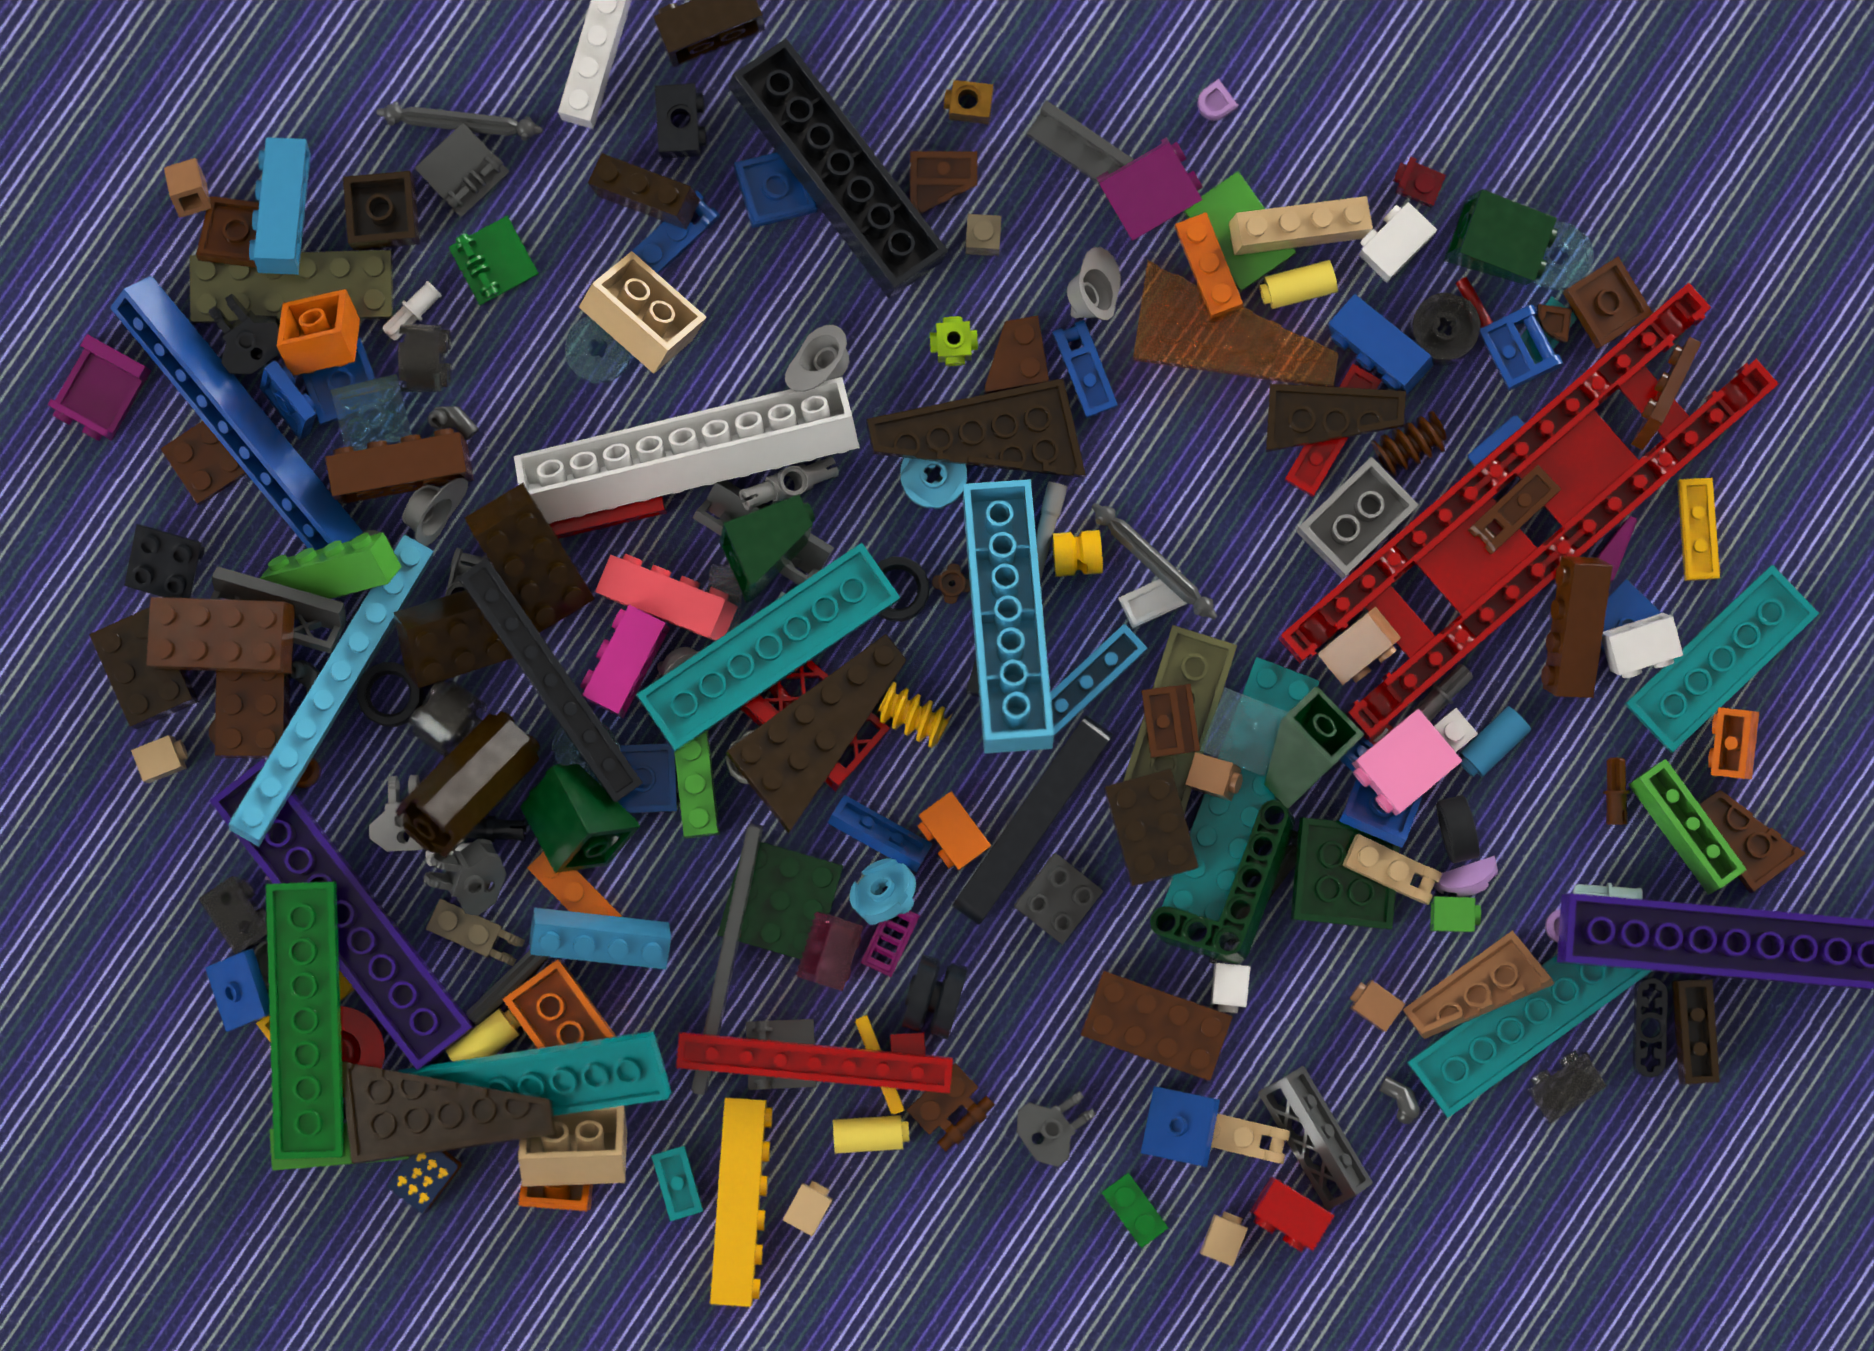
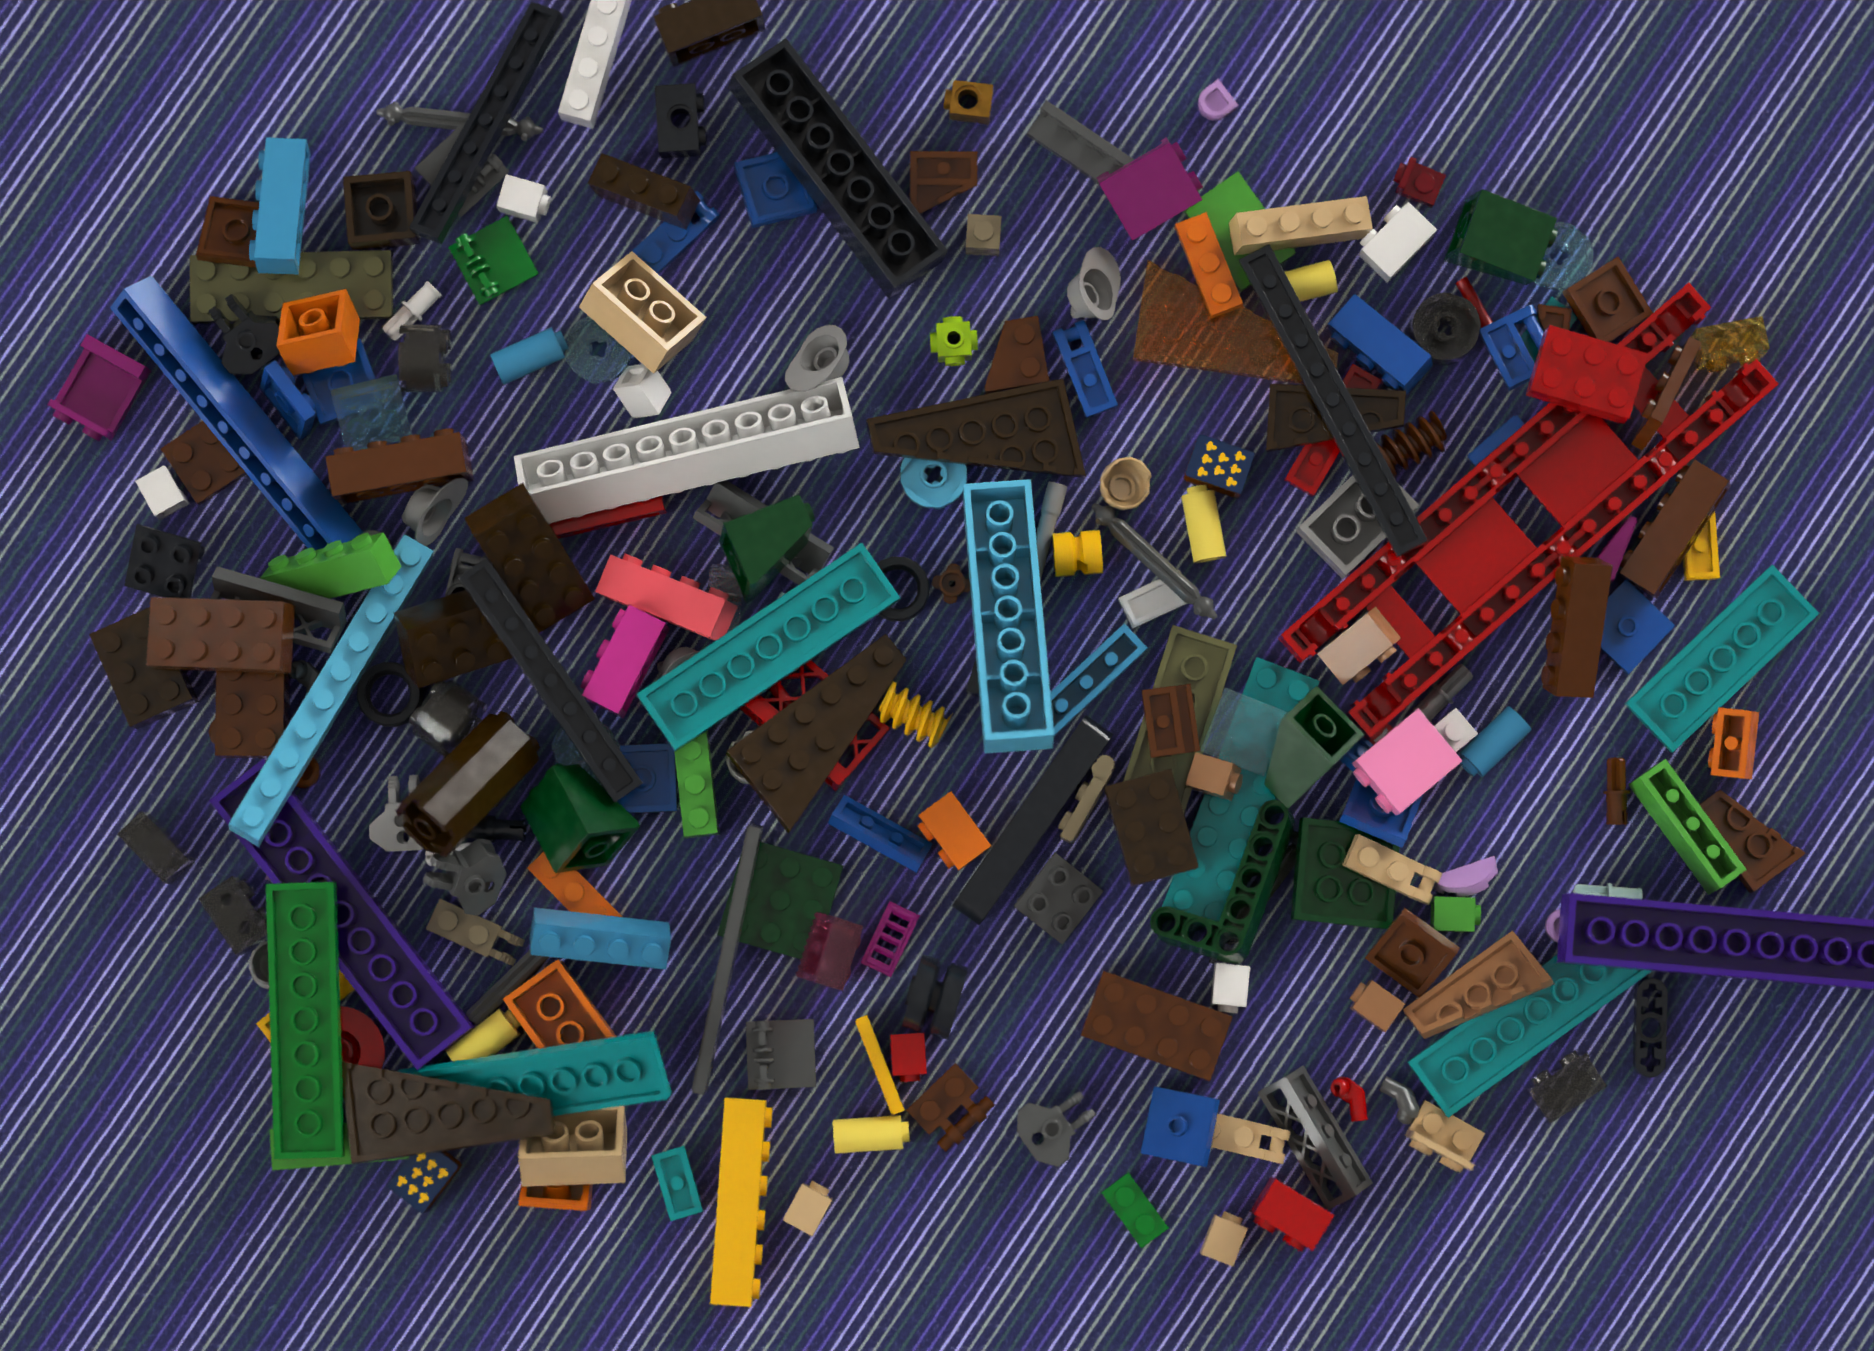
(156, 847): none -> clear smoke brick
(160, 758): tan brick -> none
(161, 492): none -> white panel
(187, 187): medium nougat brick -> none
(239, 990): blue plate -> none
(452, 418): dark grey arm -> none
(486, 122): none -> black plate
(523, 199): none -> white brick
(529, 355): none -> dark azure brick
(642, 391): none -> white panel
(775, 490): light grey pin -> none
(814, 1062): red plate -> none
(894, 901): medium azure plate -> none
(1088, 797): none -> dark tan hinge
(1125, 483): none -> tan hair
(1203, 524): none -> light yellow brick
(1219, 466): none -> dark blue piece
(1333, 401): none -> black plate
(1353, 1095): none -> red arm
(1412, 952): none -> reddish brown plate
(1445, 1136): none -> tan bracket
(1458, 829): black tyre -> none
(1515, 508): reddish brown plate -> none
(1586, 374): none -> red brick
(1642, 645): white brick -> none
(1675, 528): none -> reddish brown brick
(1695, 1031): dark brown brick -> none
(1731, 343): none -> clear yellow brick

